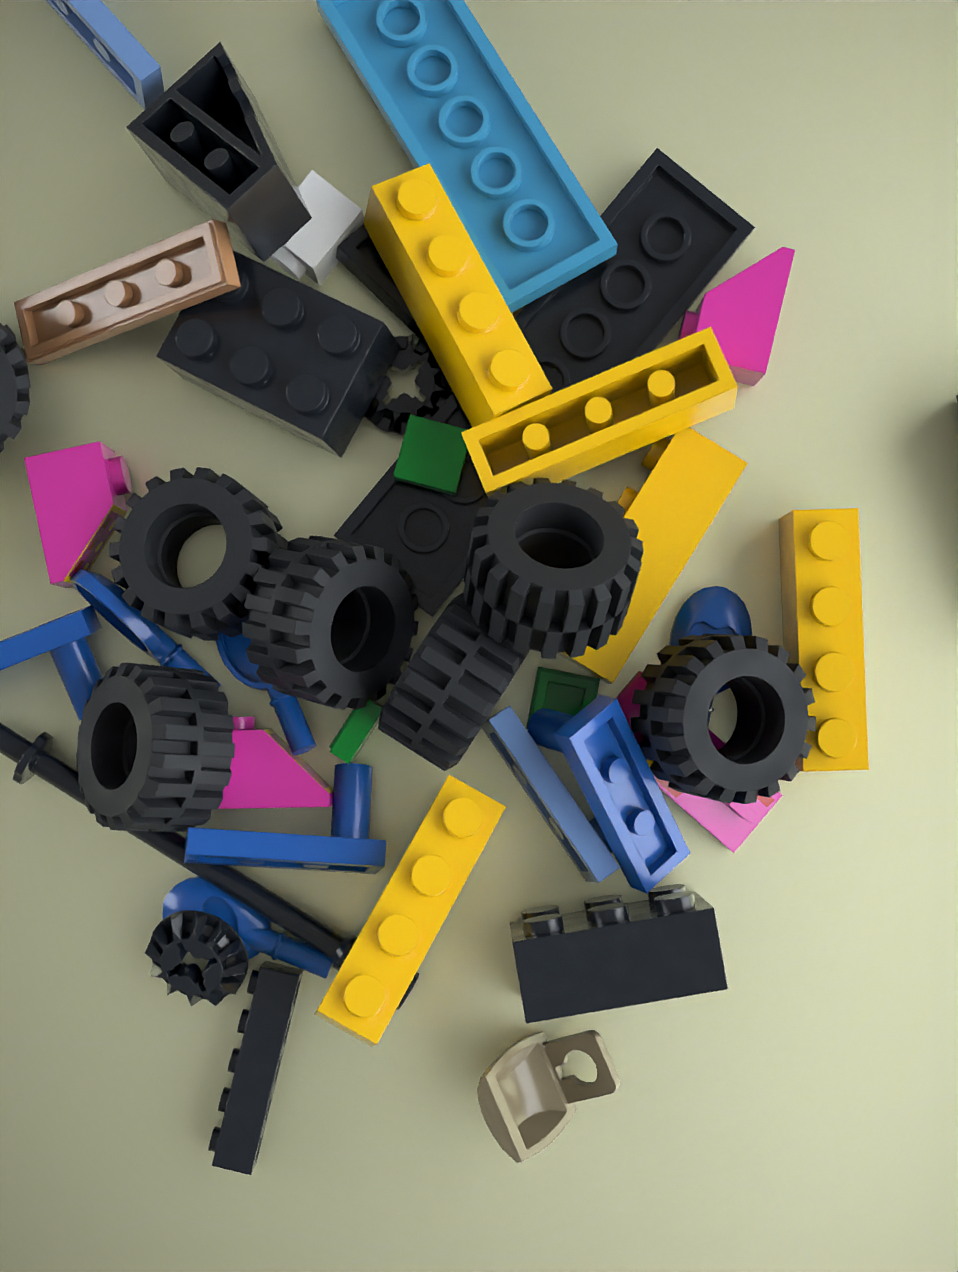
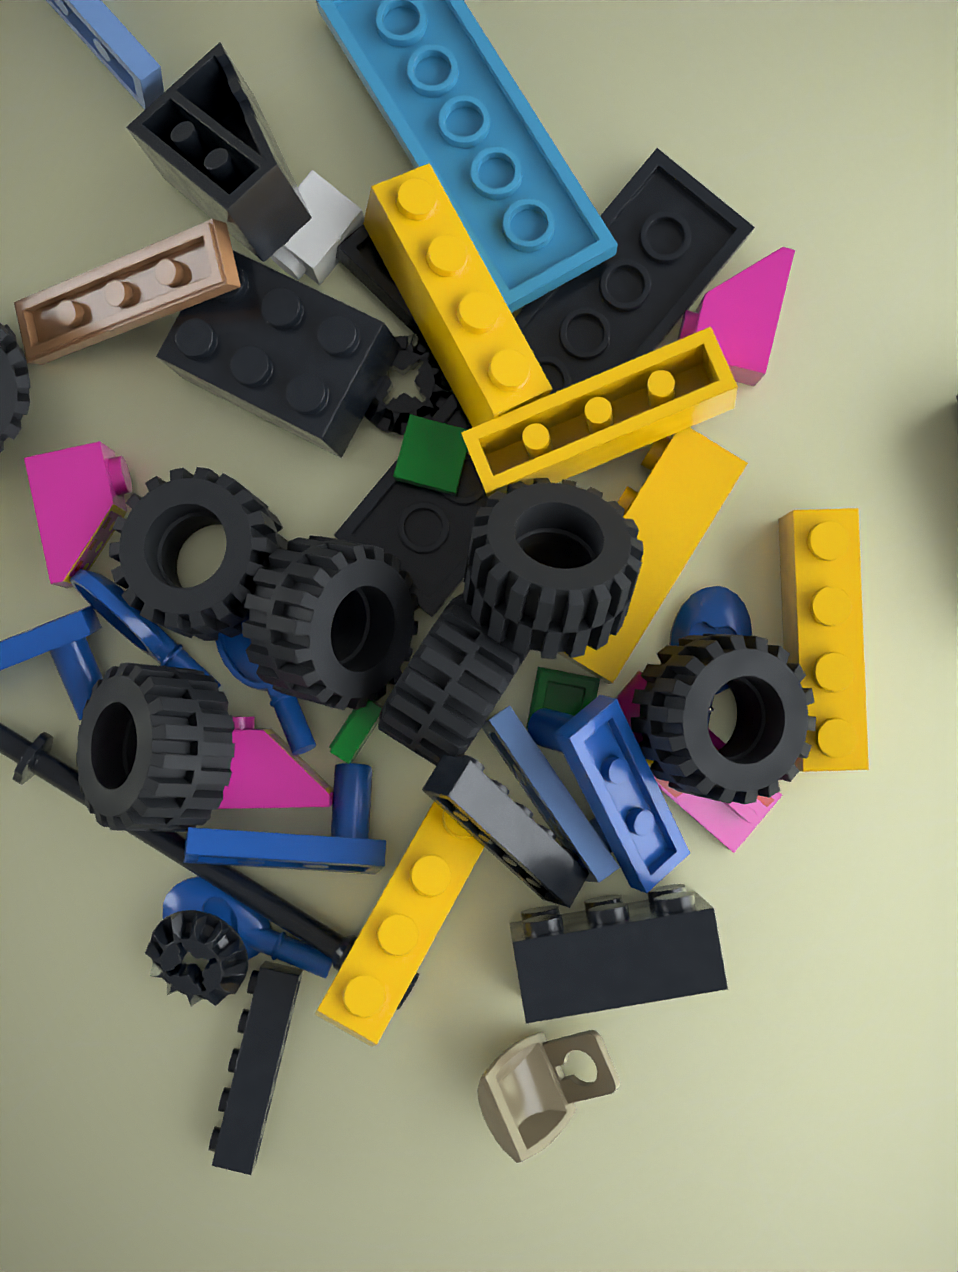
(506, 829): none -> piece

